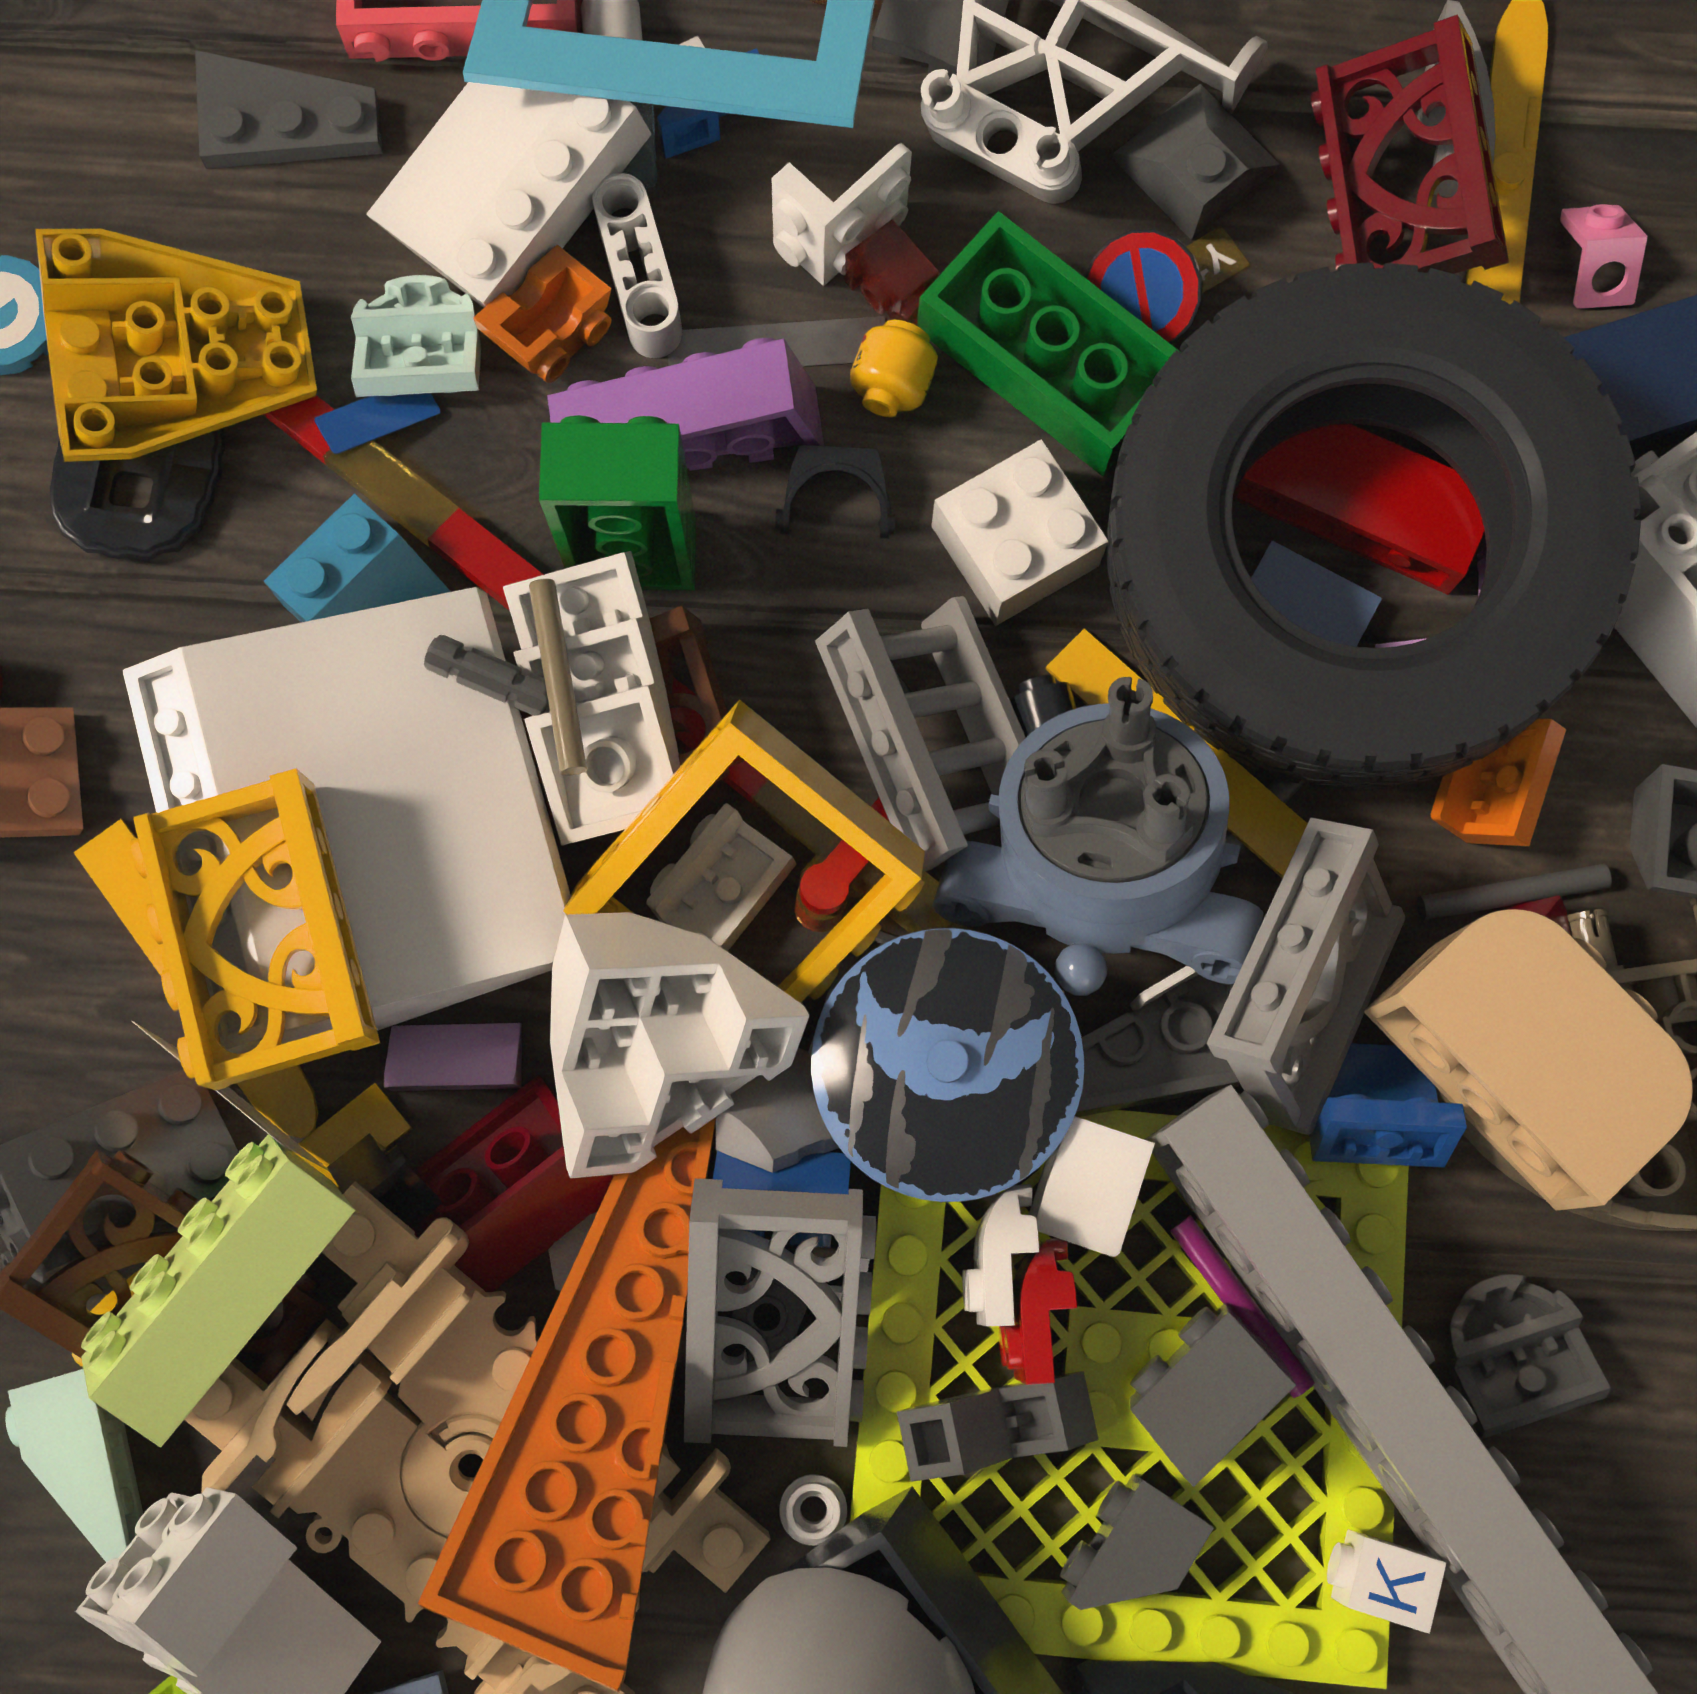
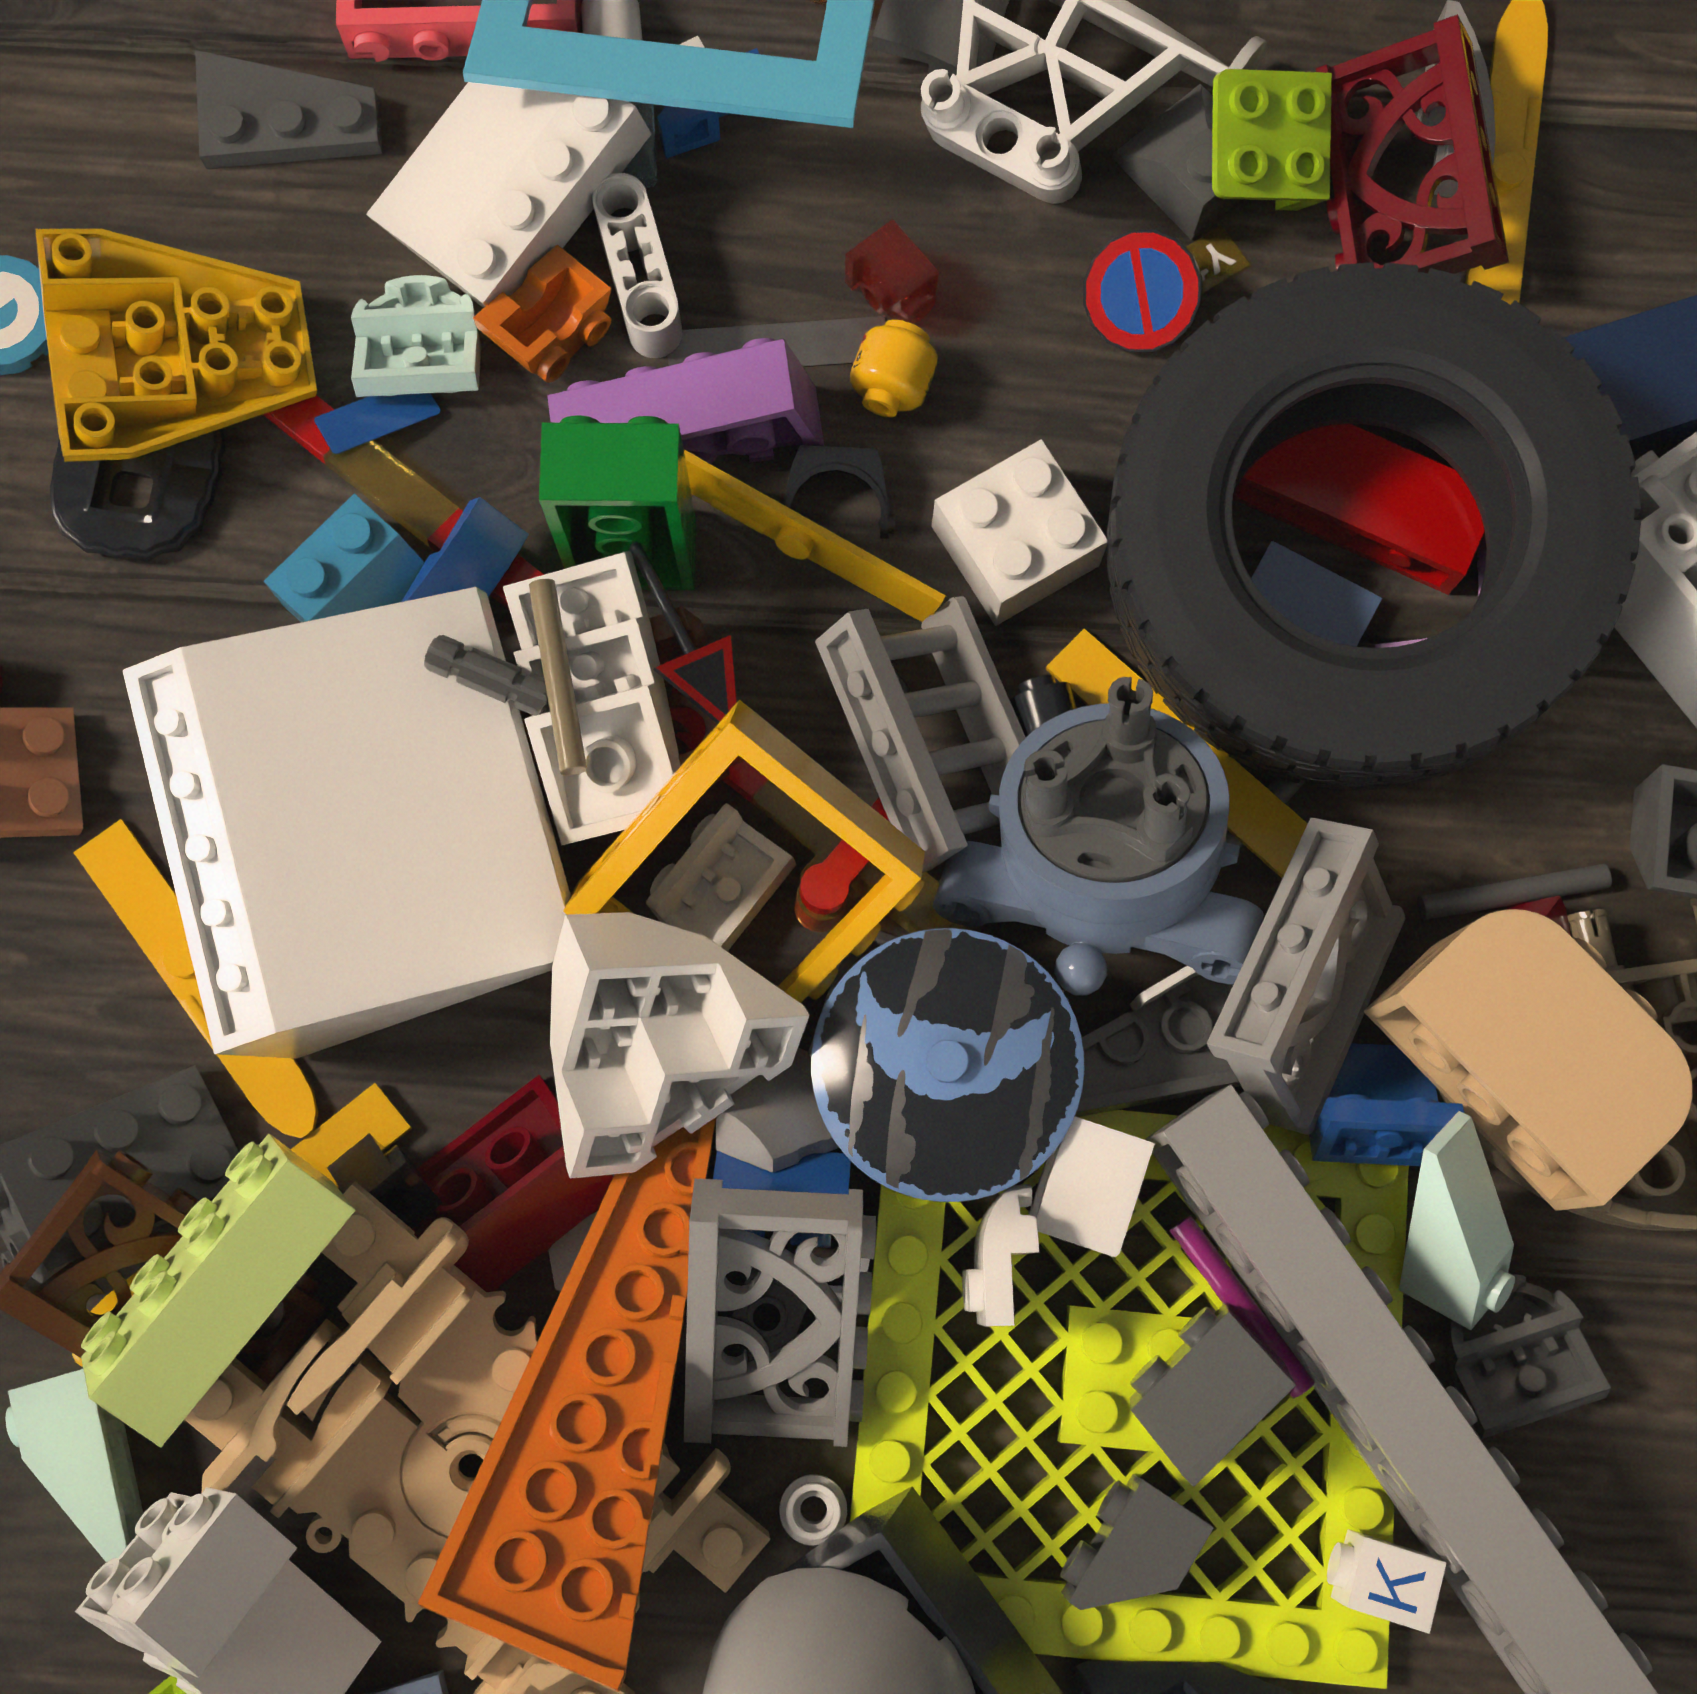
(247, 1109): white sticker -> none
(331, 989): yellow fence -> none
(454, 1057): lavender slope -> none
(472, 555): none -> blue slope
(701, 674): none -> piece
(806, 539): none -> yellow piece
(820, 232): white bracket -> none
(996, 1425): dark grey brick -> none
(1036, 1291): red slope -> none
(1044, 339): green brick -> none
(1272, 136): none -> lime bracket
(1457, 1230): none -> light aqua slope
(1502, 793): orange bracket -> none
(1605, 237): bright pink bracket -> none

